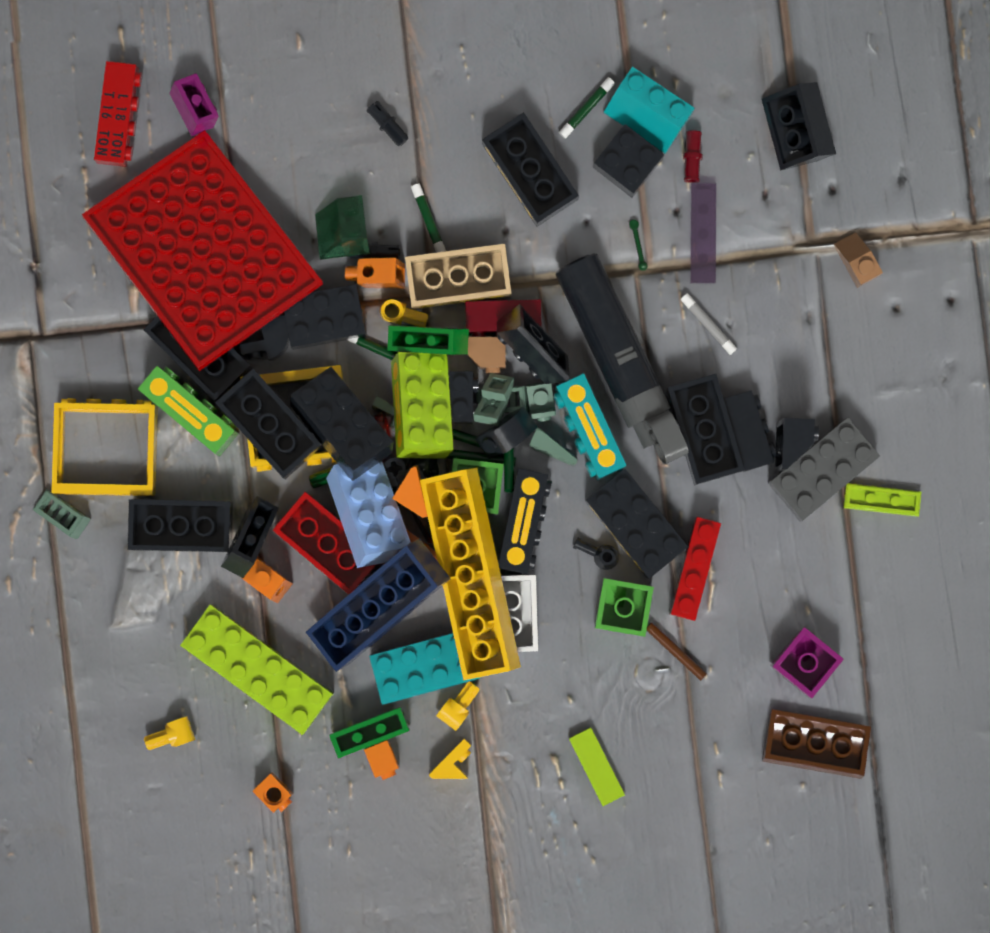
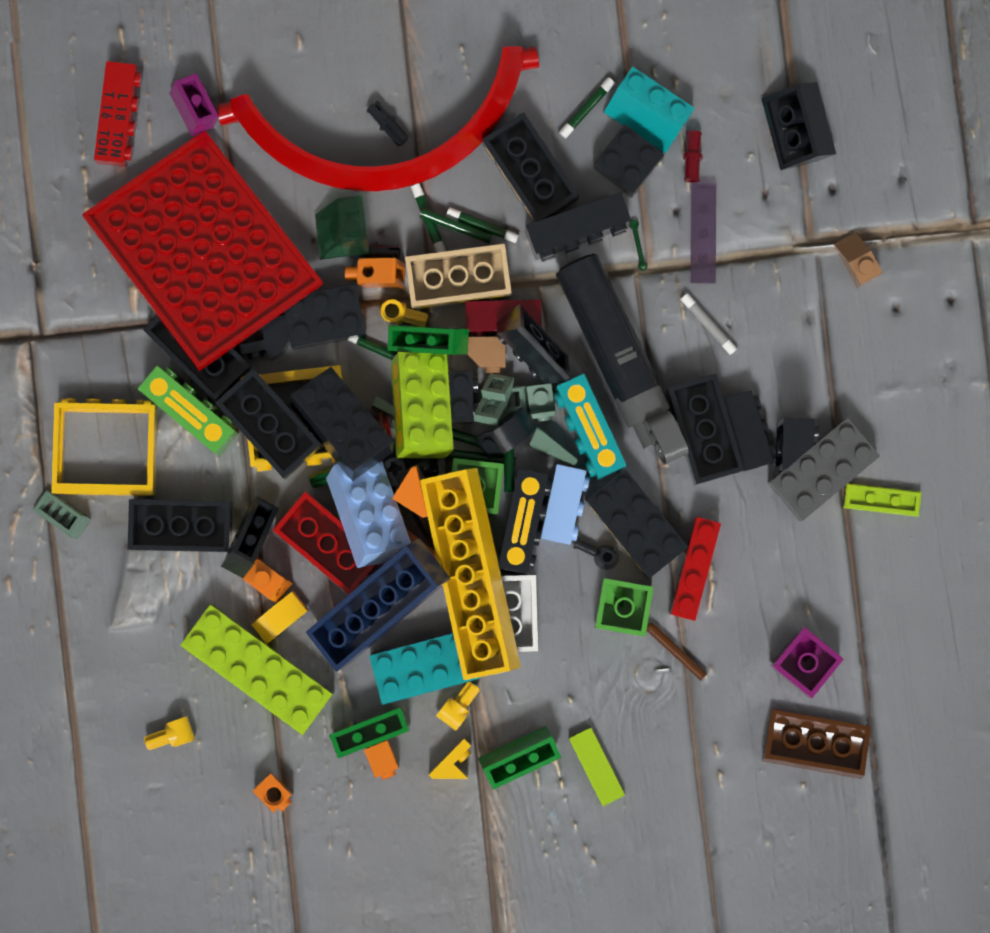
(280, 617): none -> yellow slope
(399, 175): none -> red panel
(456, 225): none -> dark green bar
(482, 225): none -> dark green bar
(519, 757): none -> green brick
(564, 505): none -> light blue brick
(578, 226): none -> black brick

